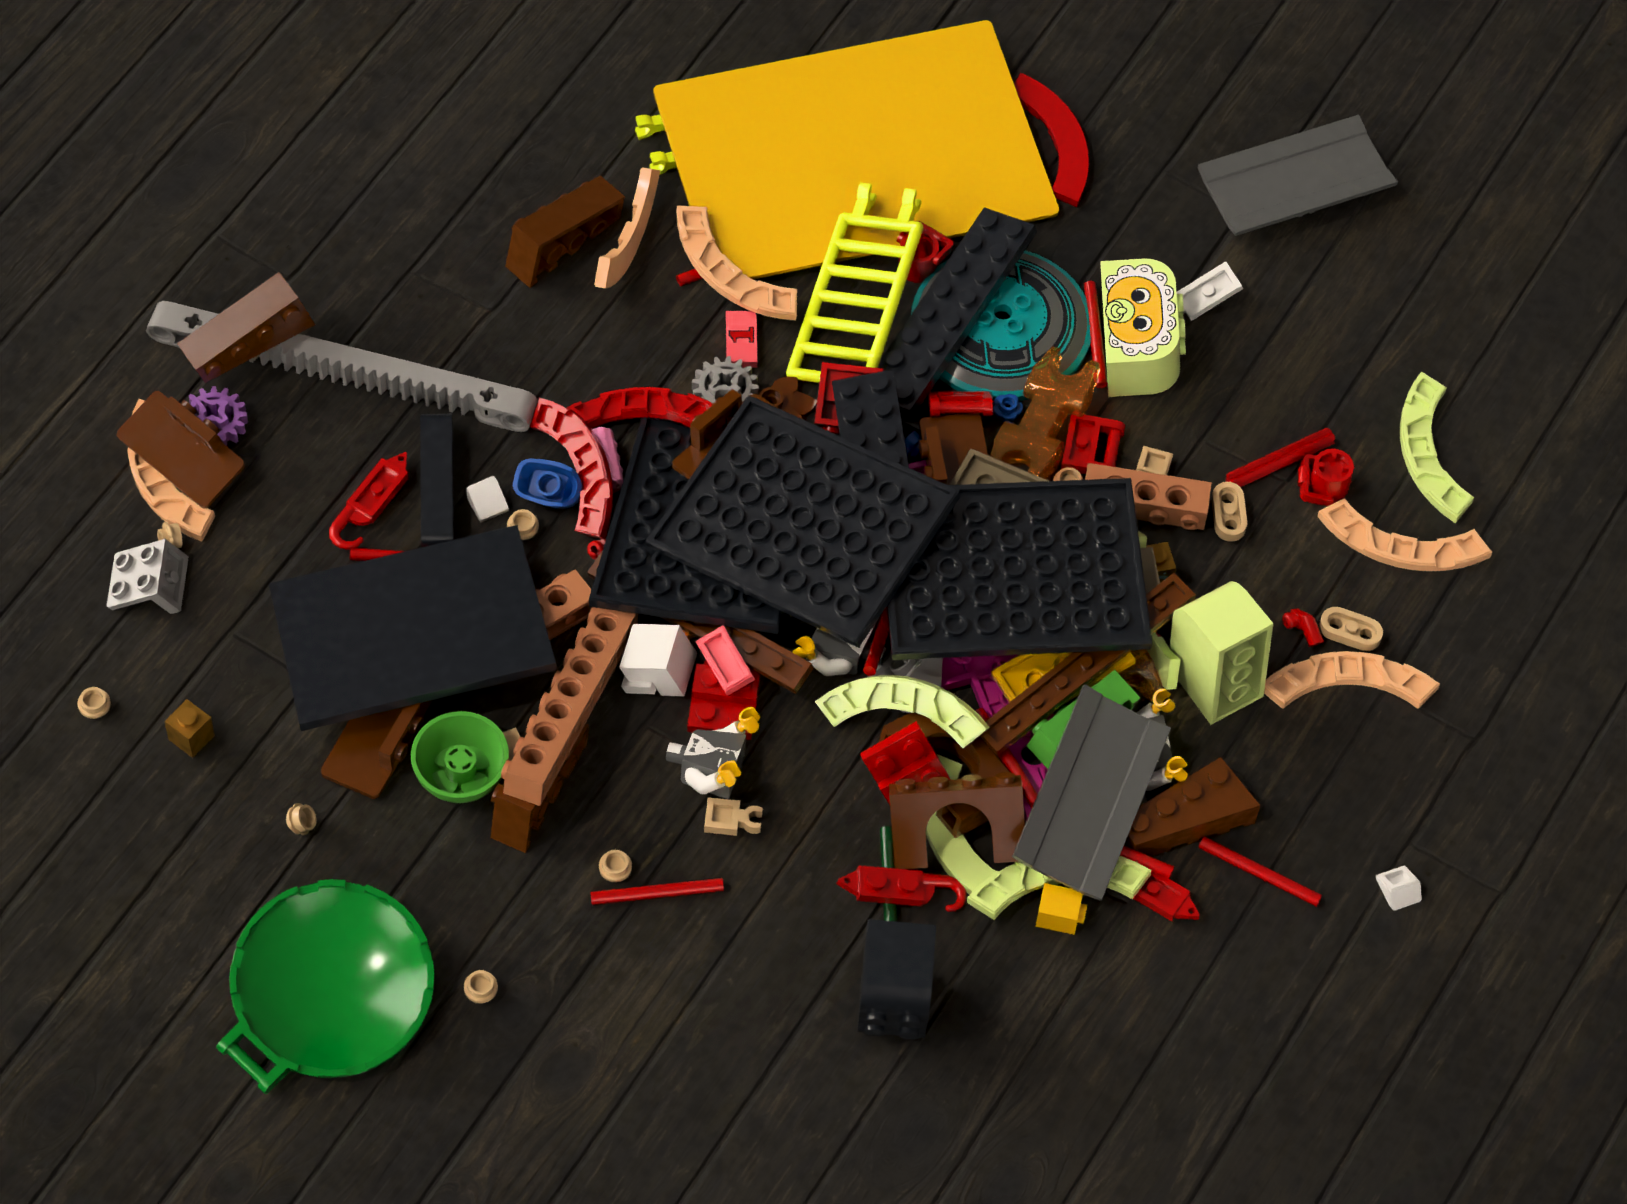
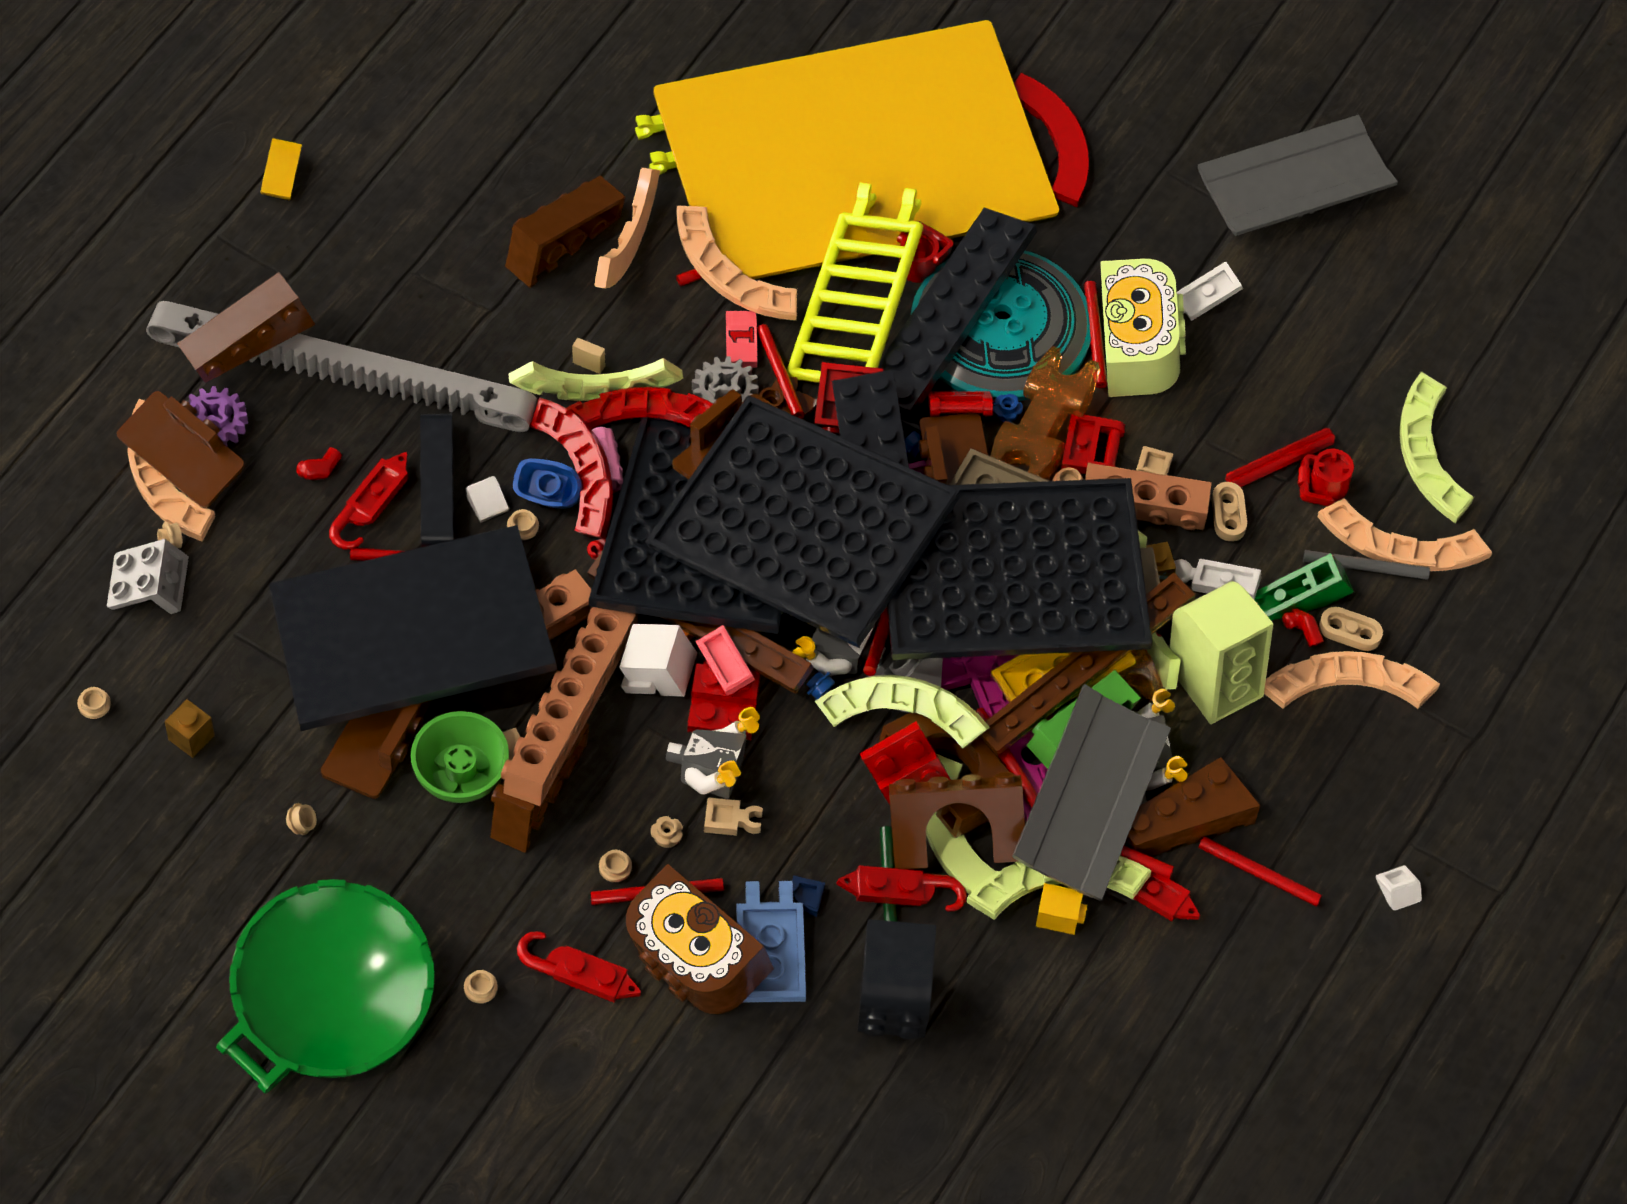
(281, 169): none -> yellow slope
(319, 468): none -> red arm
(579, 970): none -> red plate
(587, 387): none -> yellowish green tile
(588, 355): none -> tan tile
(667, 839): none -> tan plate
(694, 945): none -> brick
(780, 371): none -> red piece
(781, 932): none -> medium blue tile
(809, 893): none -> dark blue tile
(820, 684): none -> blue plate
(1212, 575): none -> white plate
(1305, 588): none -> green slope
(1372, 565): none -> dark grey bar

